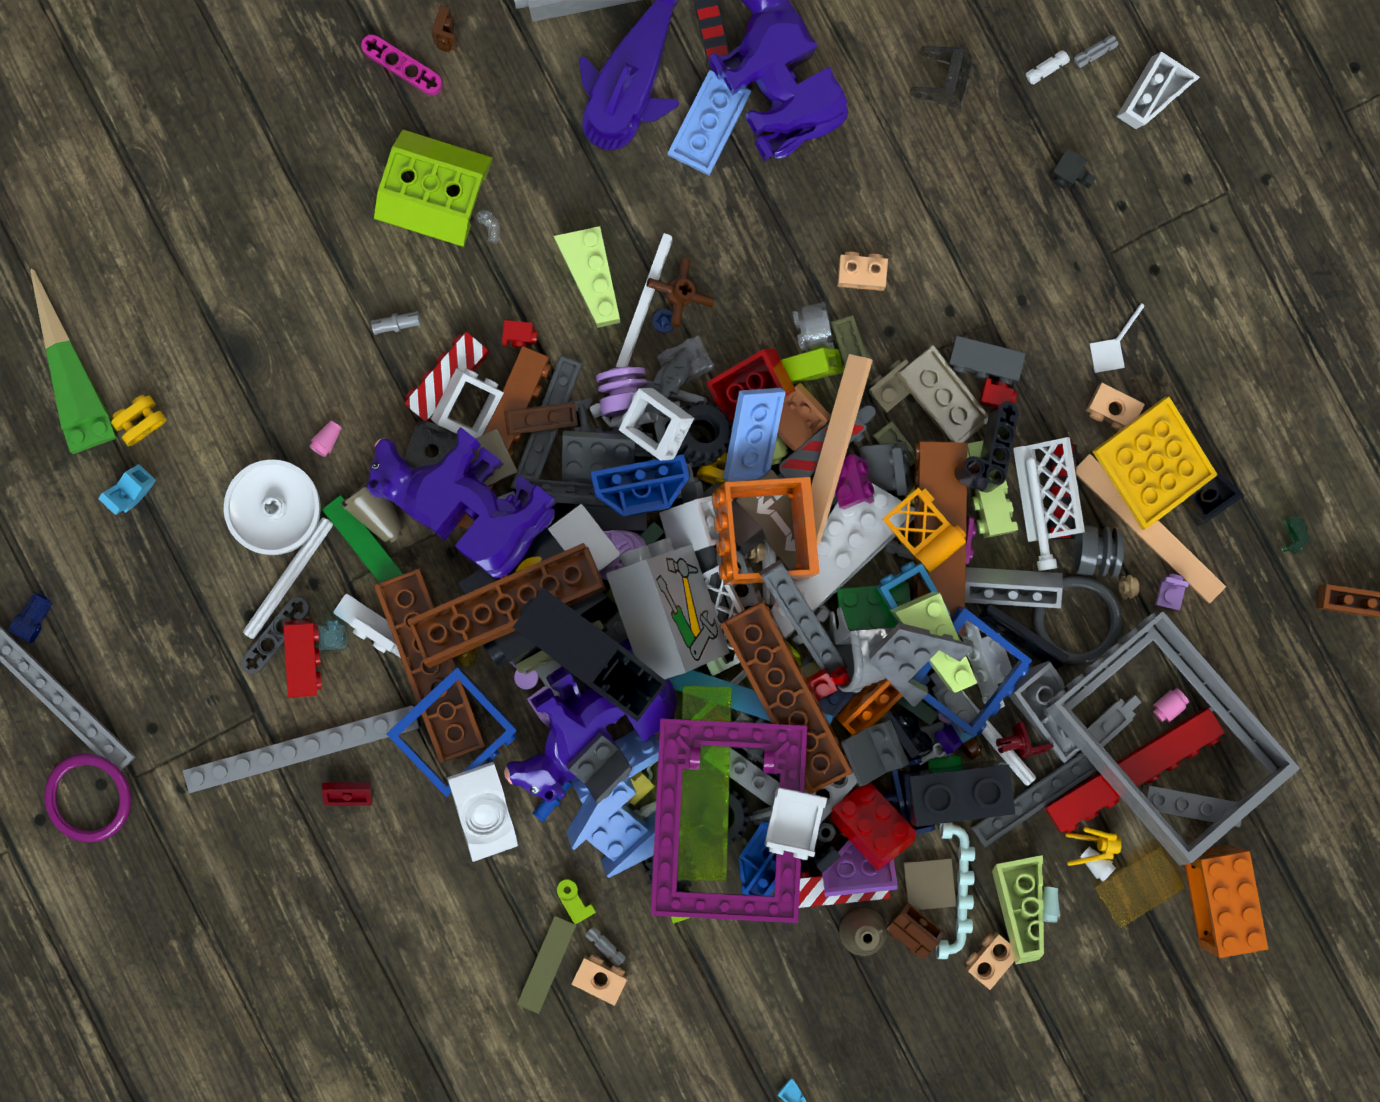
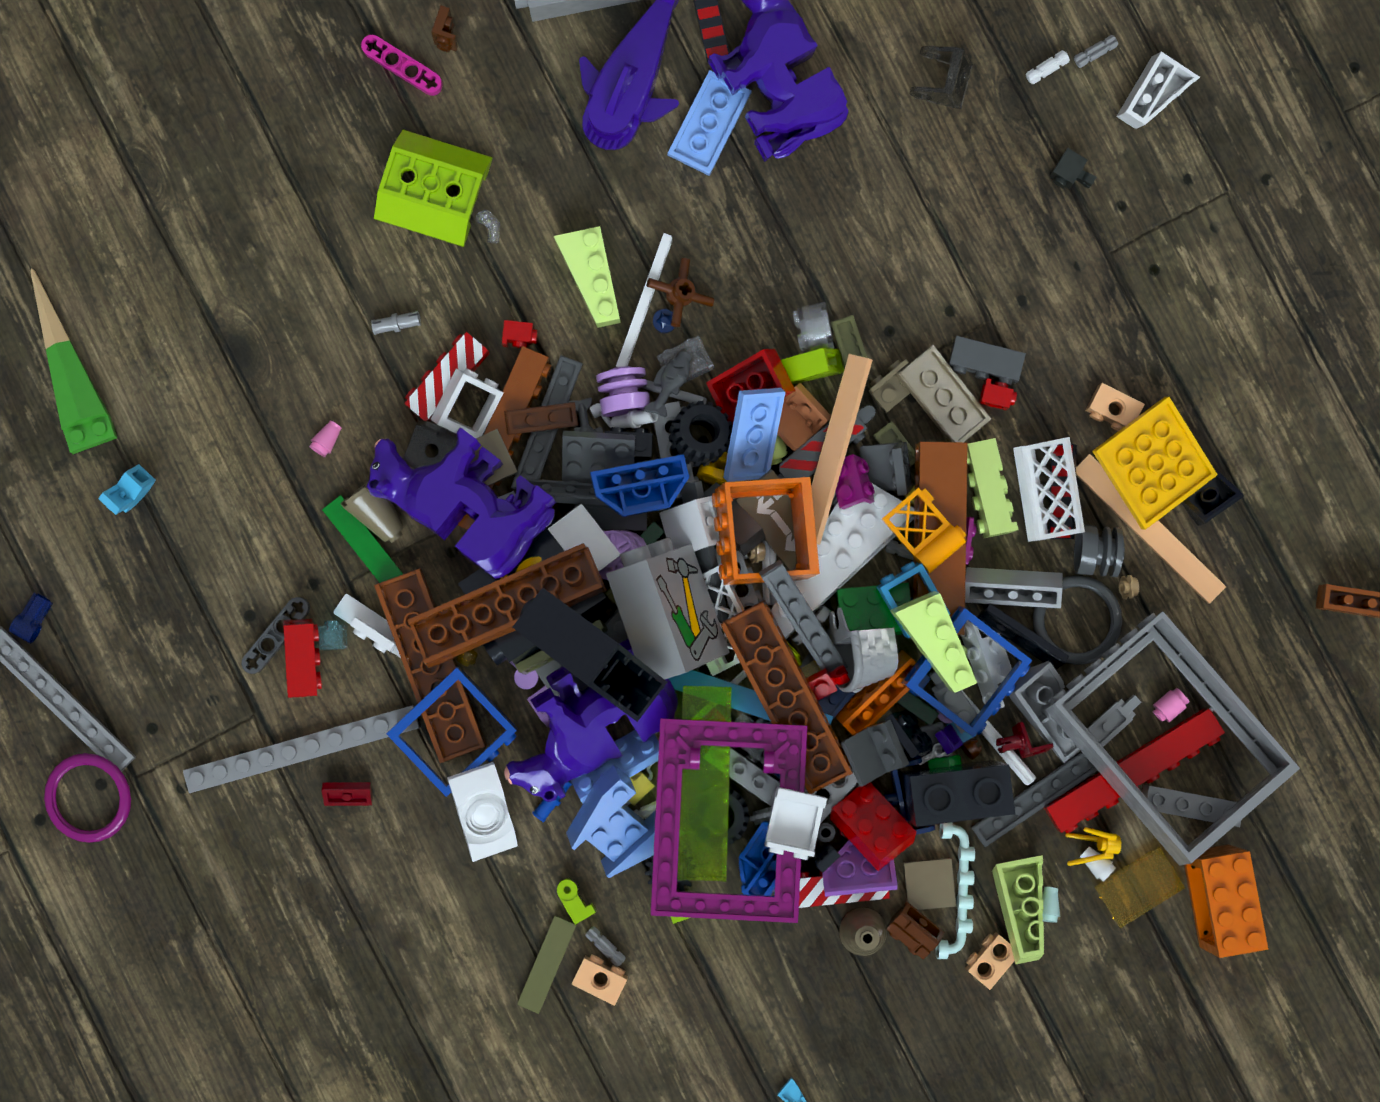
(124, 418): yellow brick -> none
(272, 507): white dish -> none
(287, 578): white axle -> none
(600, 766): dark grey bracket -> none
(674, 433): white window -> none
(862, 271): light nougat brick -> none
(907, 651): flat silver wing -> none
(1001, 422): black beam -> none
(1046, 560): white piece -> none
(1108, 354): white piece -> none
(1171, 592): lavender bracket -> none
(1297, 529): clear green bracket -> none

